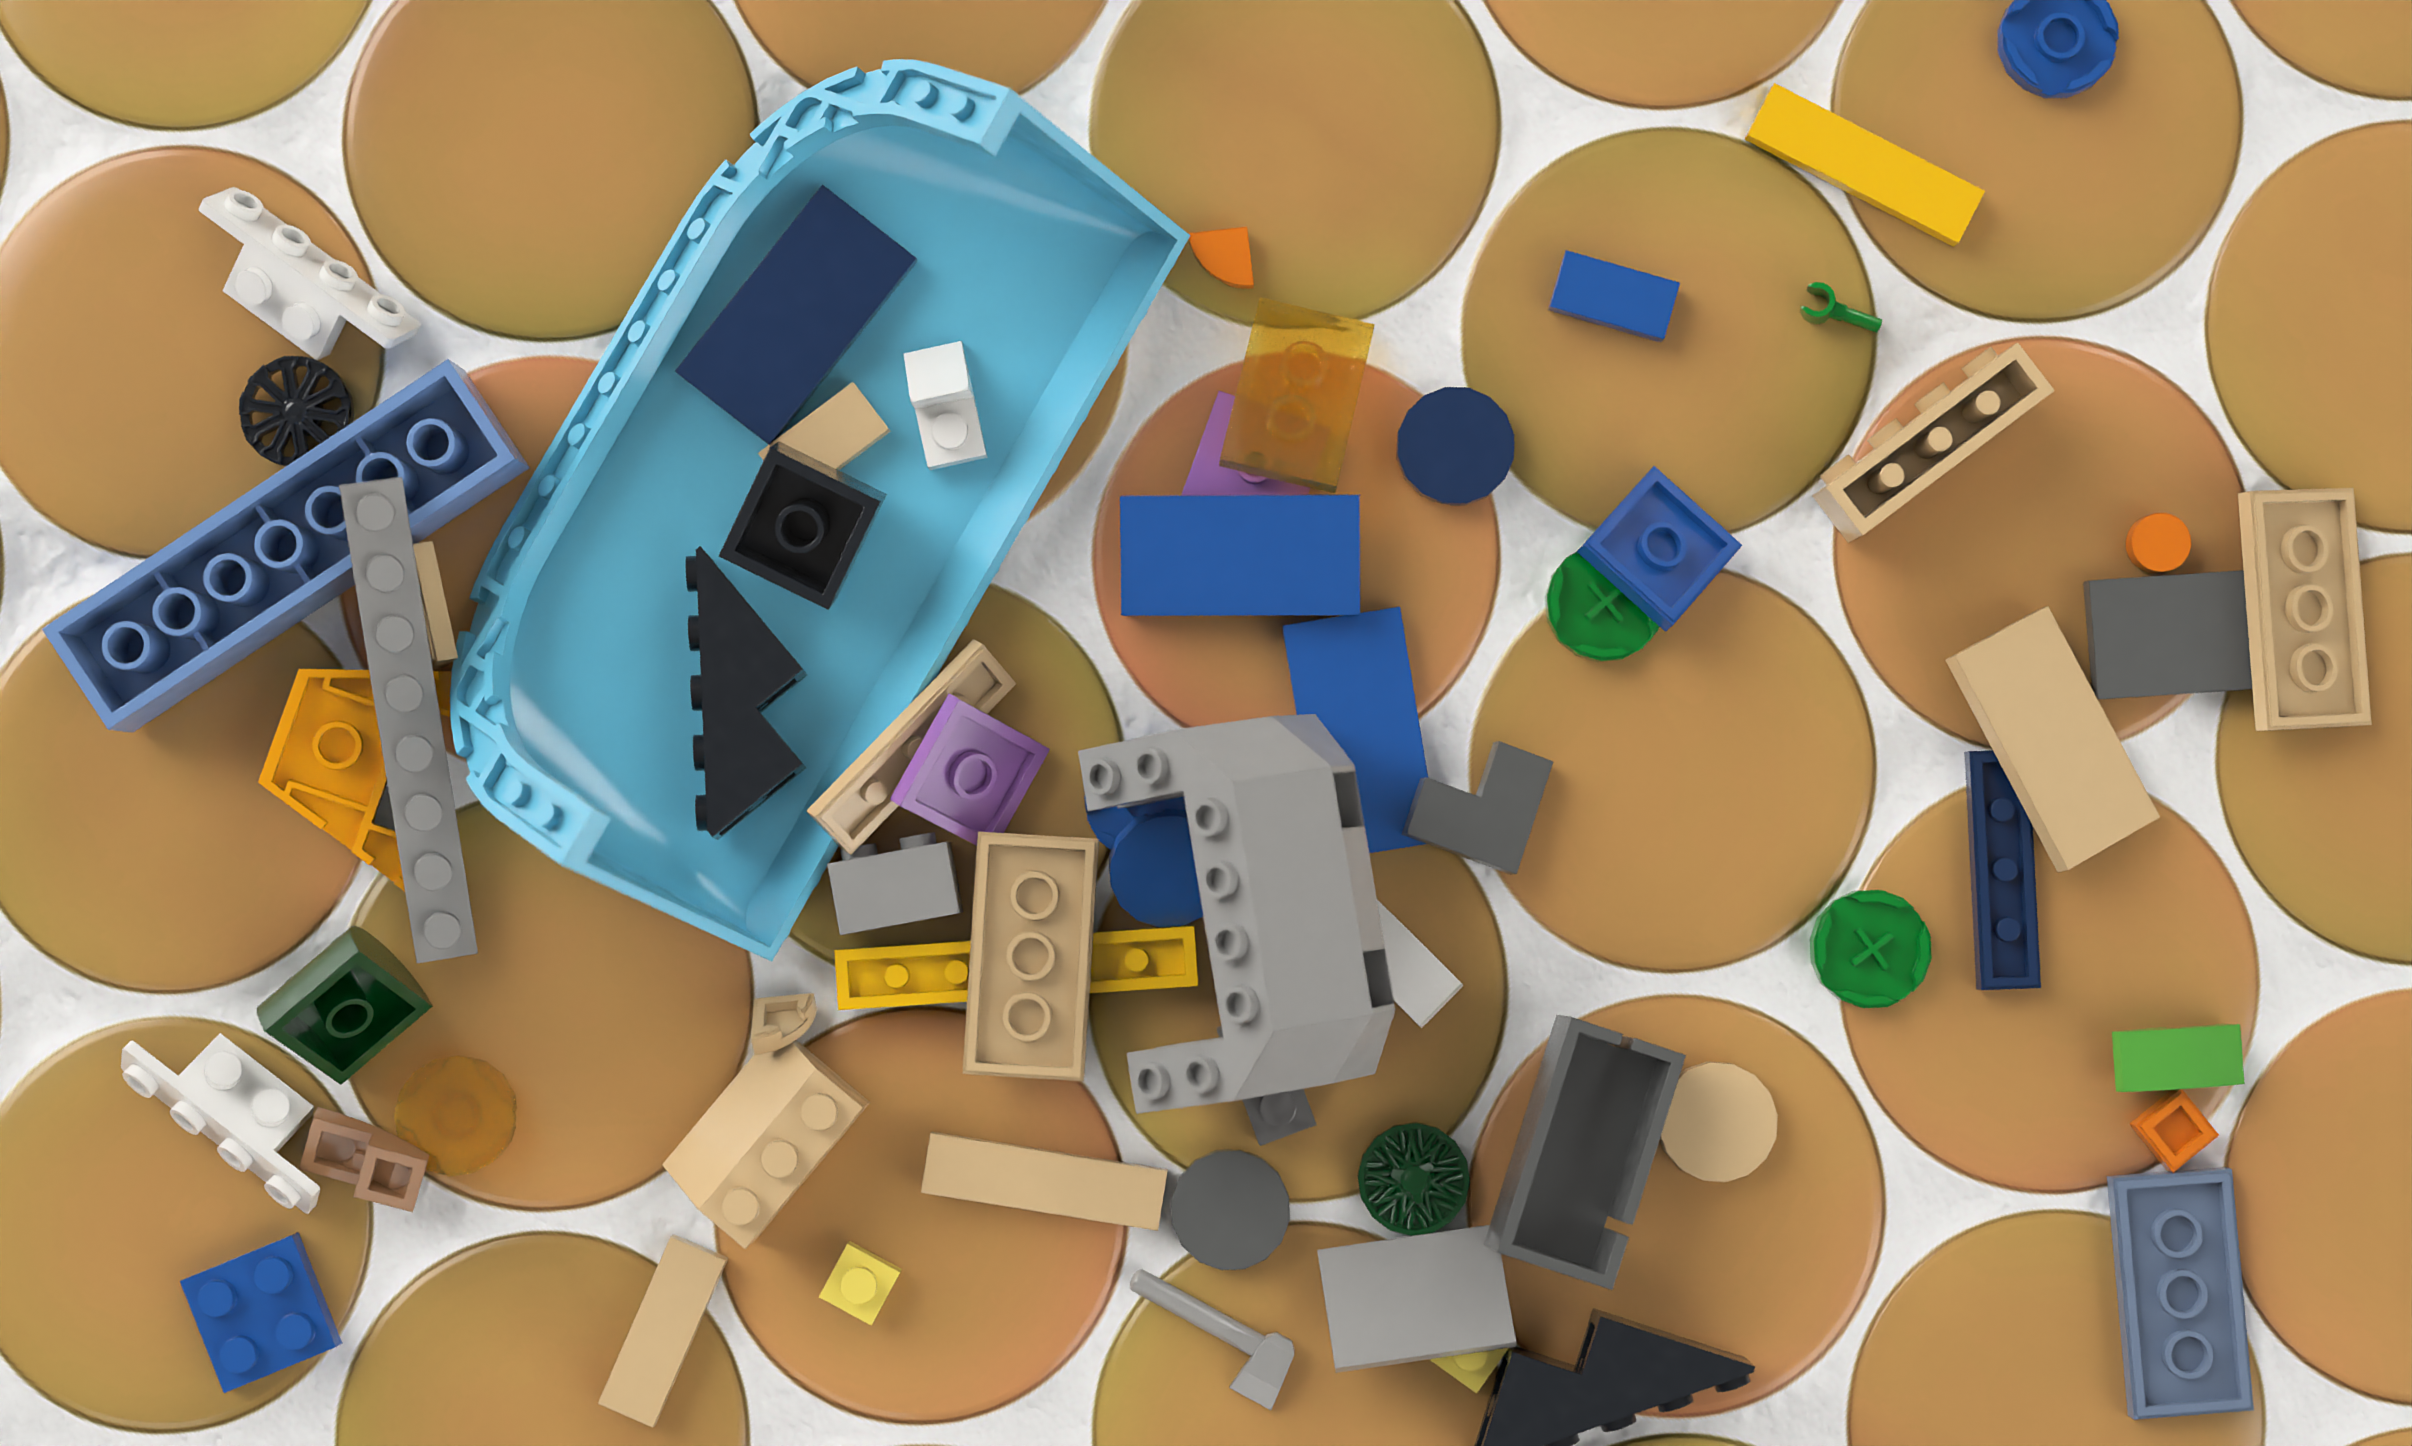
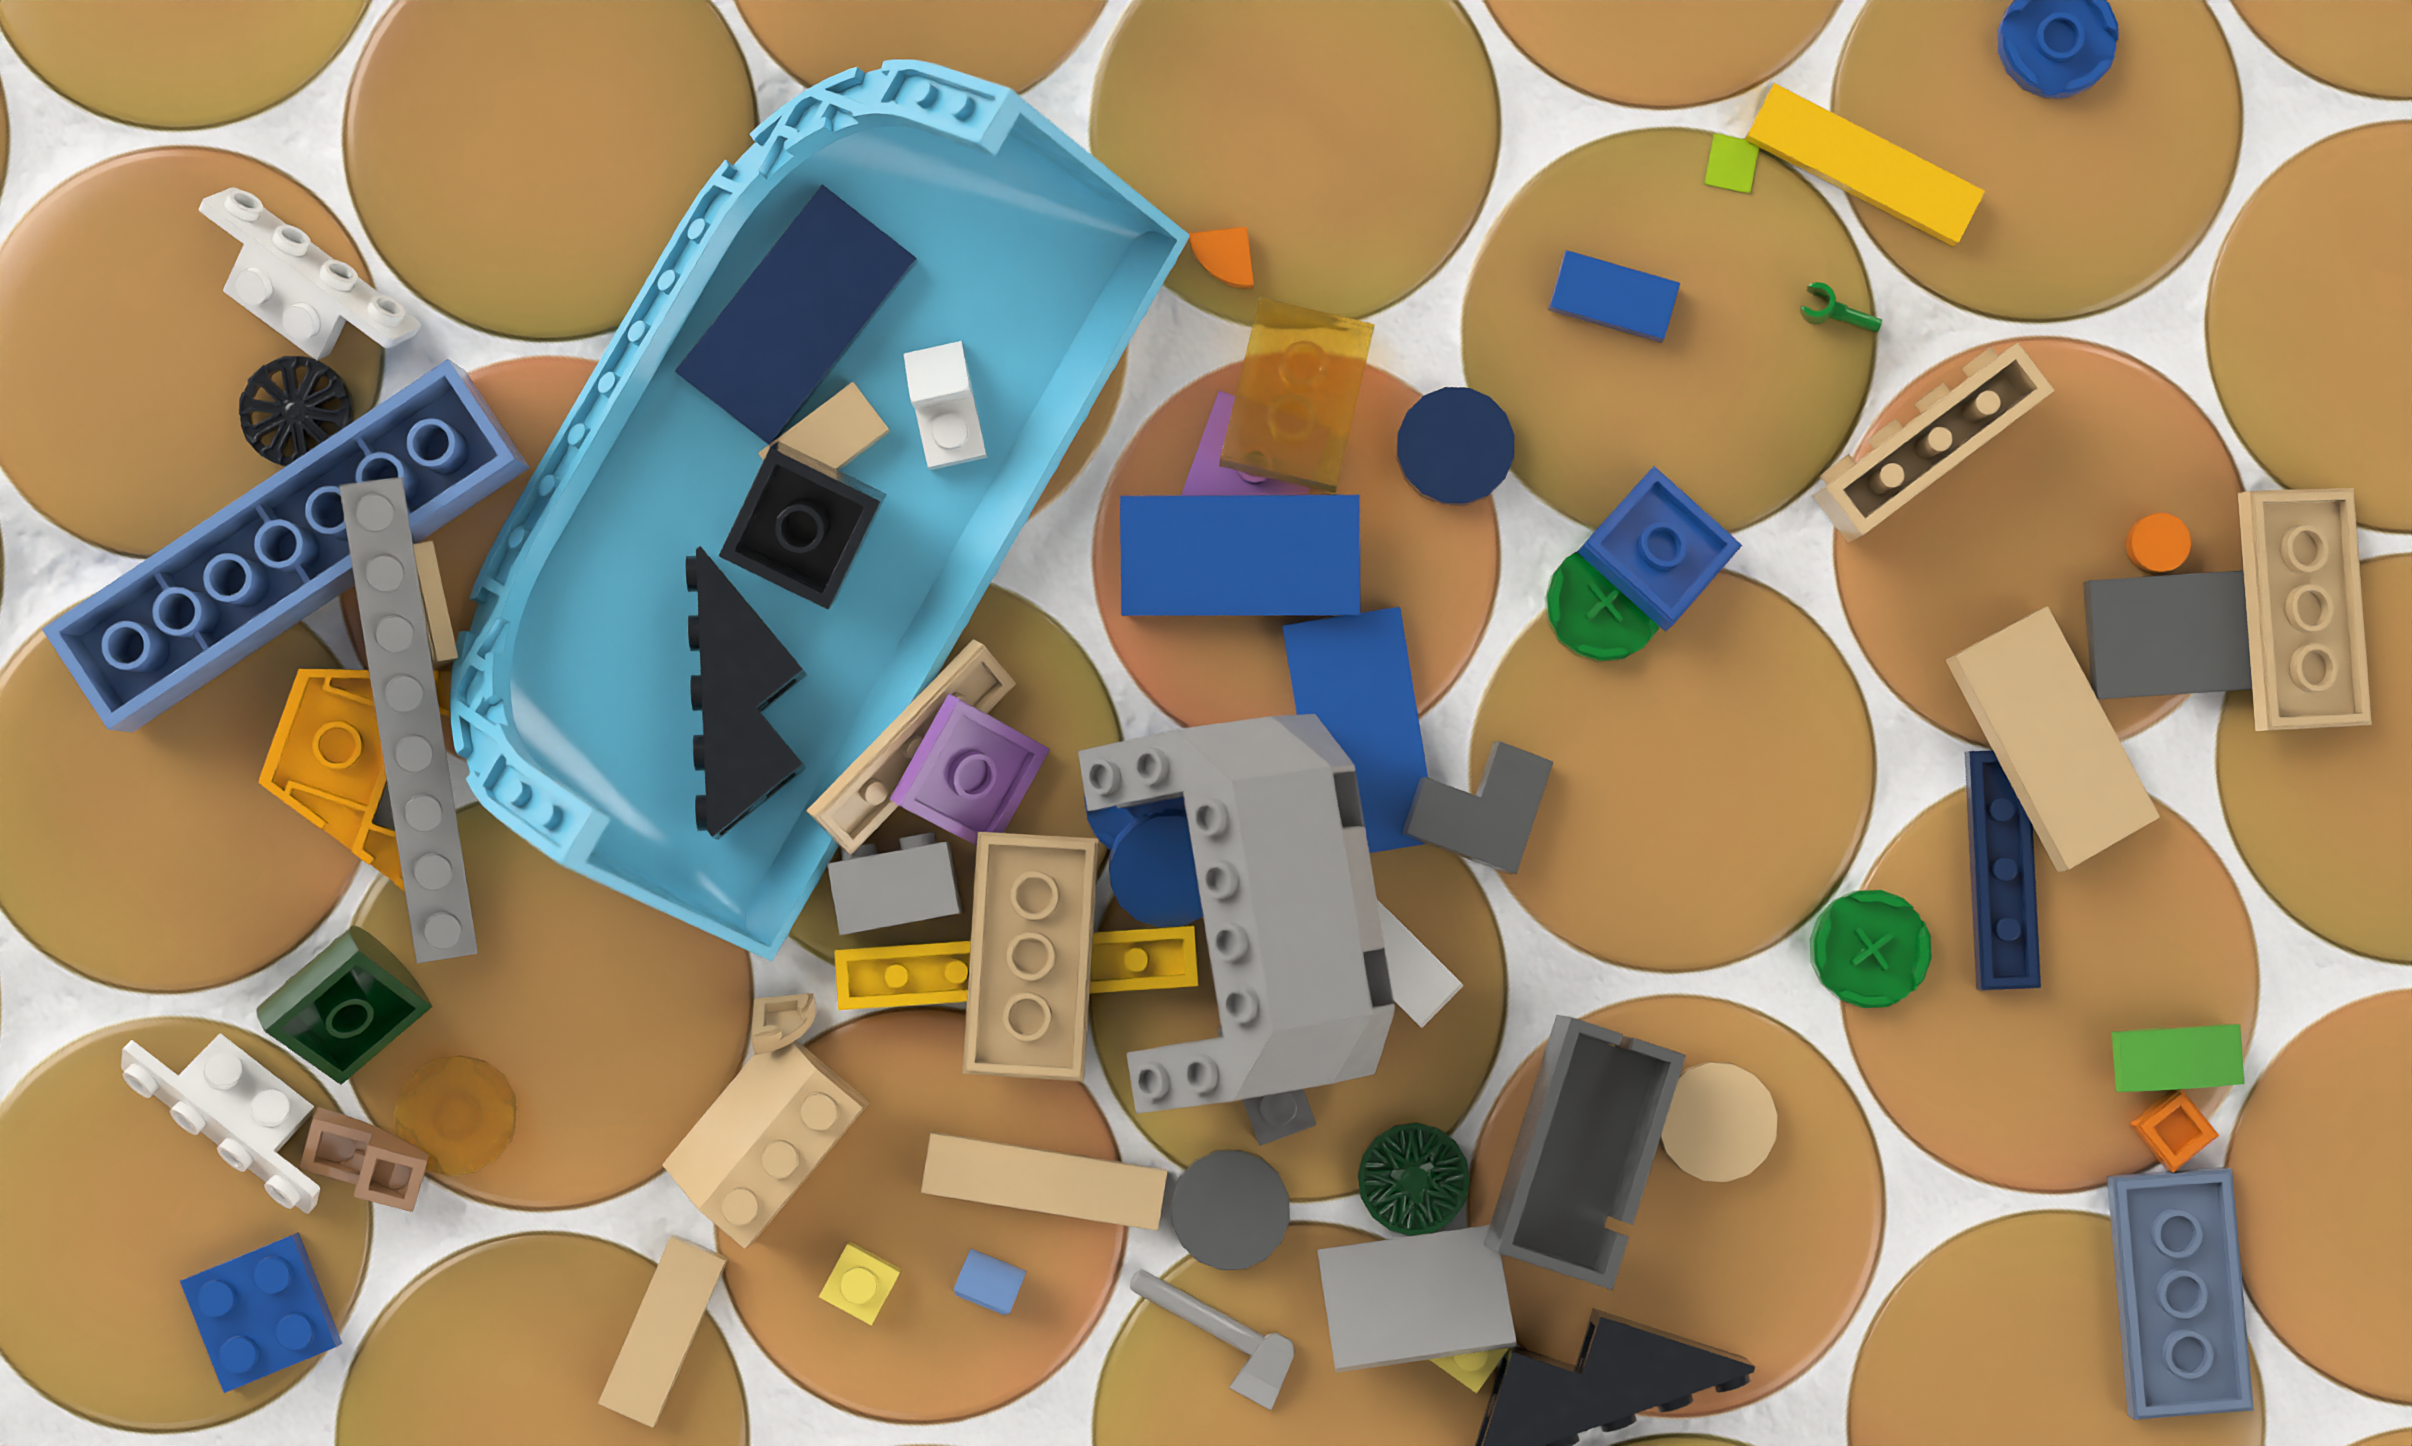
(989, 1282): none -> medium blue brick
(1731, 163): none -> lime sticker

